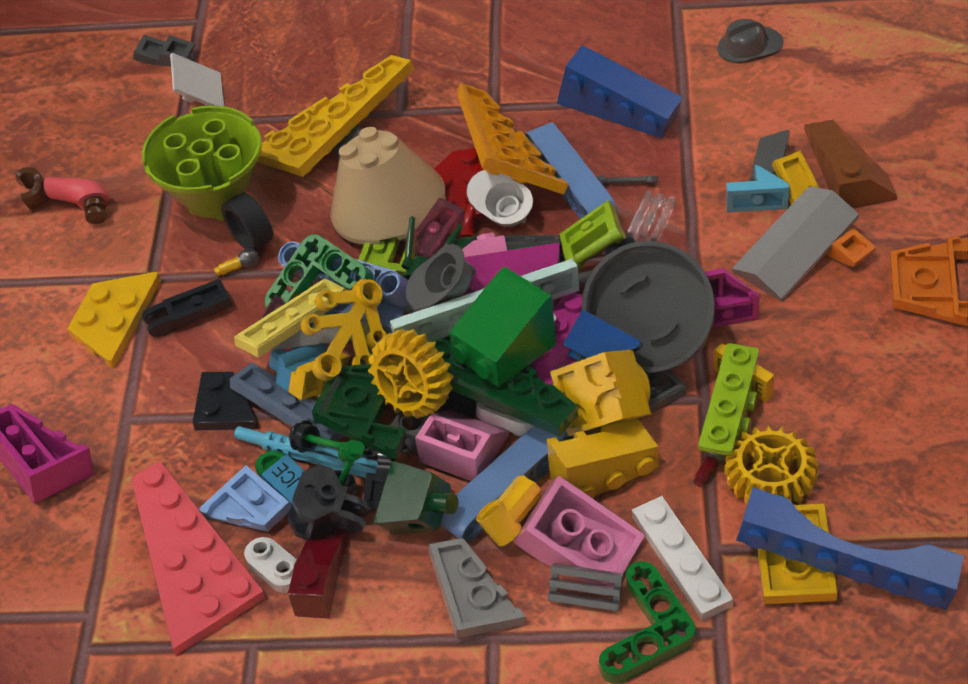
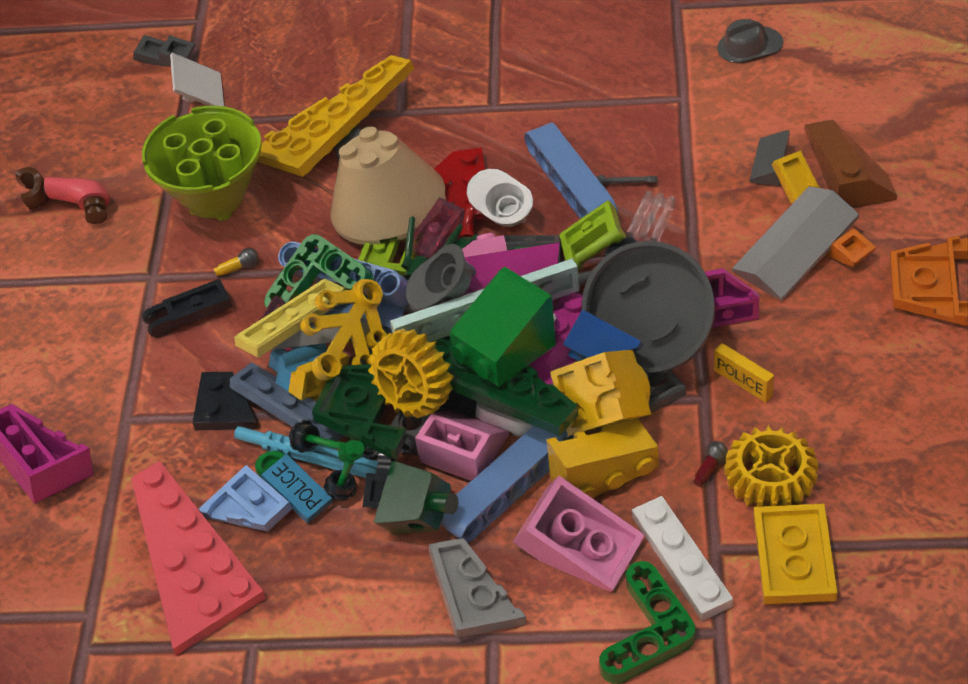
(112, 314): yellow wing -> none
(247, 221): black tyre -> none
(270, 563): white plate -> none
(317, 575): dark red slope -> none
(323, 505): black hinge -> none
(502, 148): light orange wing -> none
(503, 516): yellow piece -> none
(585, 600): dark grey tile -> none
(617, 94): blue wedge -> none
(730, 401): lime bracket -> none
(763, 193): medium azure slope -> none
(917, 573): blue arch -> none

